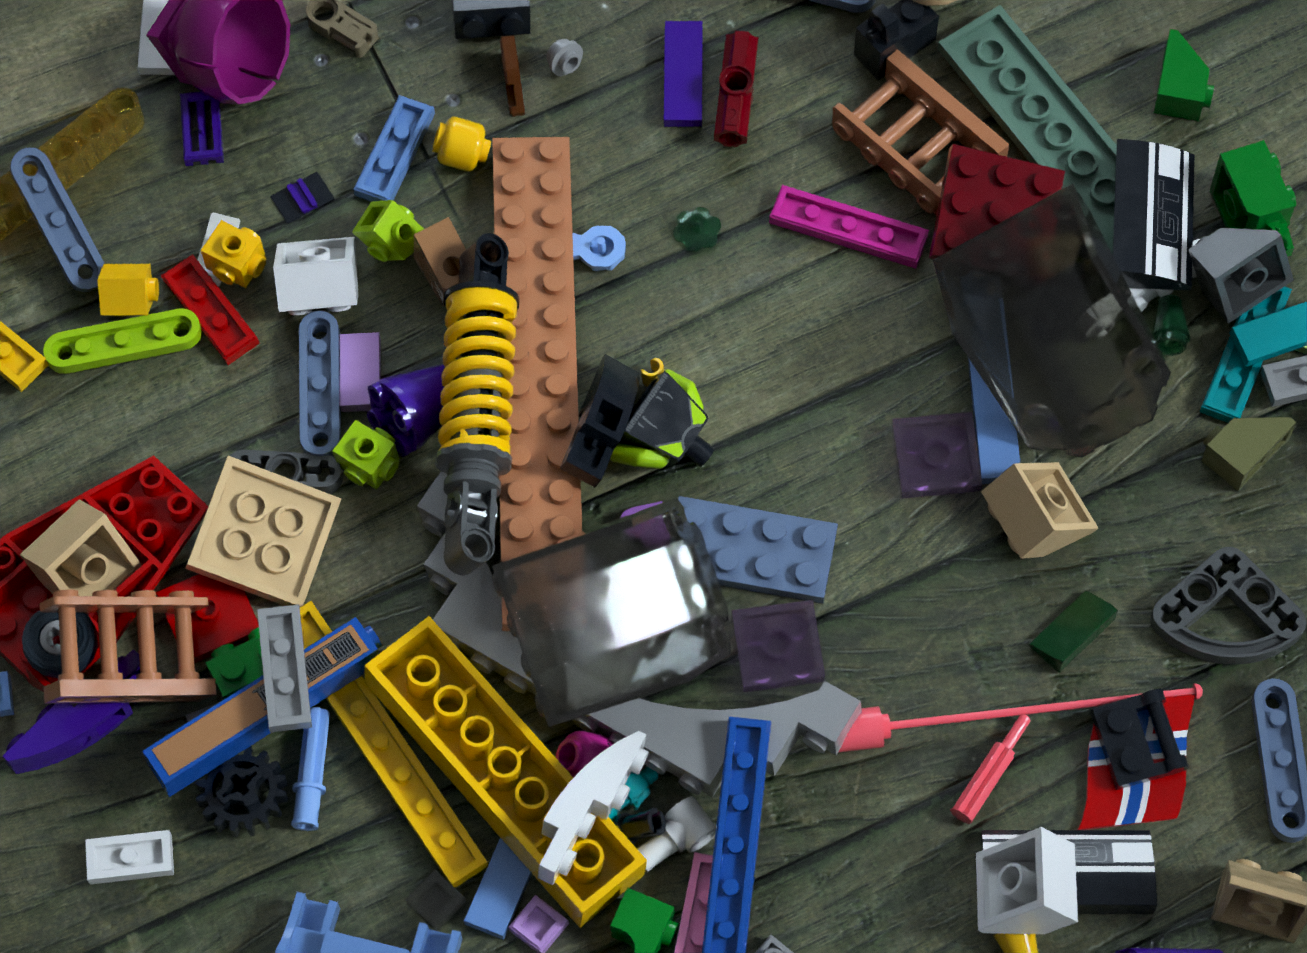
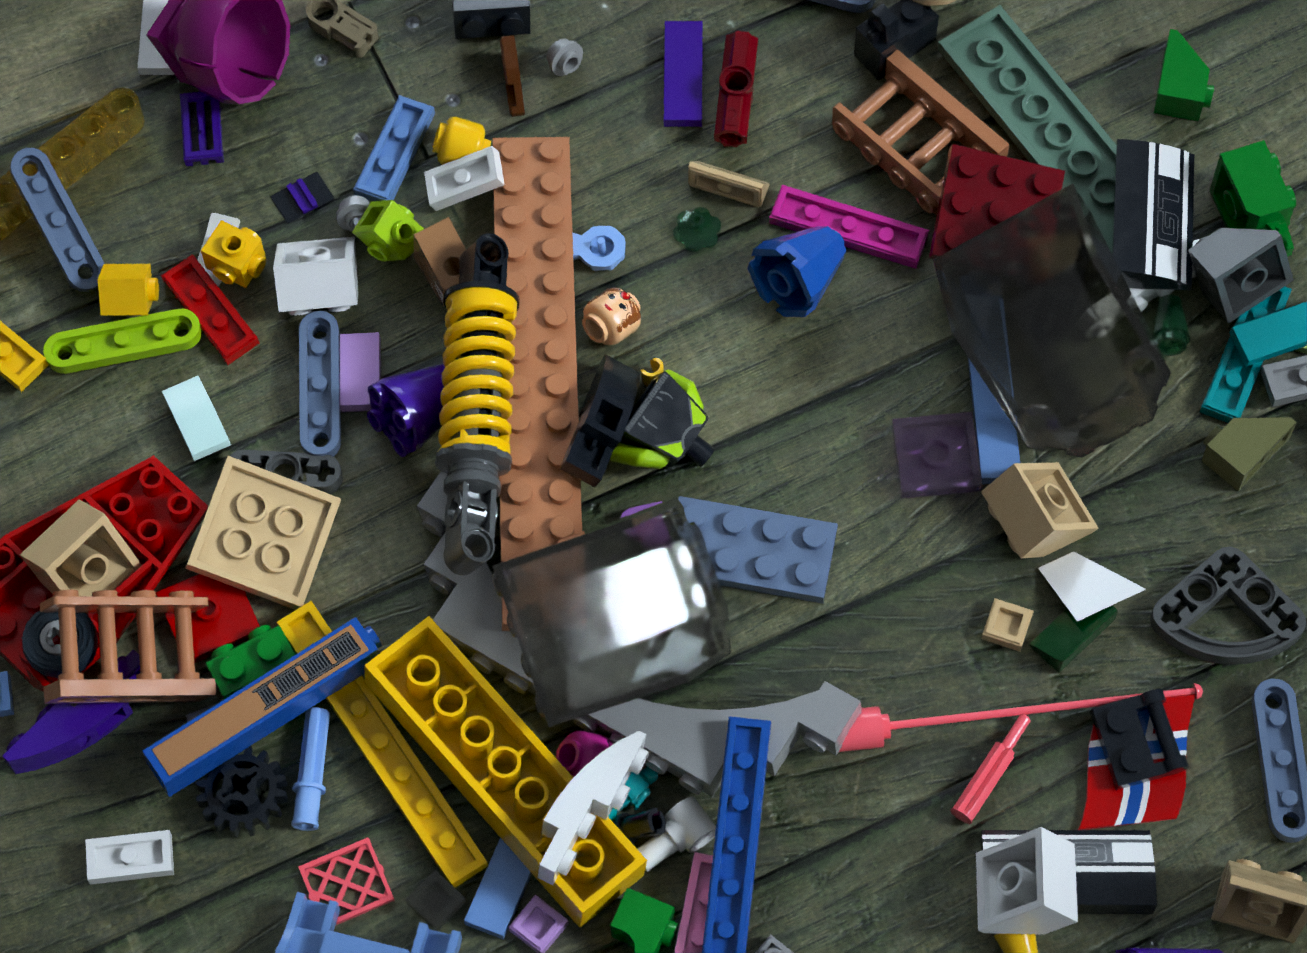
(196, 418): none -> light aqua slope
(284, 668): light grey plate -> none
(335, 857): none -> coral window
(351, 211): none -> light grey plate
(367, 455): lime brick -> none
(464, 178): none -> white plate
(611, 316): none -> light nougat head
(727, 183): none -> tan slope
(778, 646): clear purple plate -> none
(797, 268): none -> blue cone
(1007, 624): none -> tan tile
(1086, 585): none -> white sticker

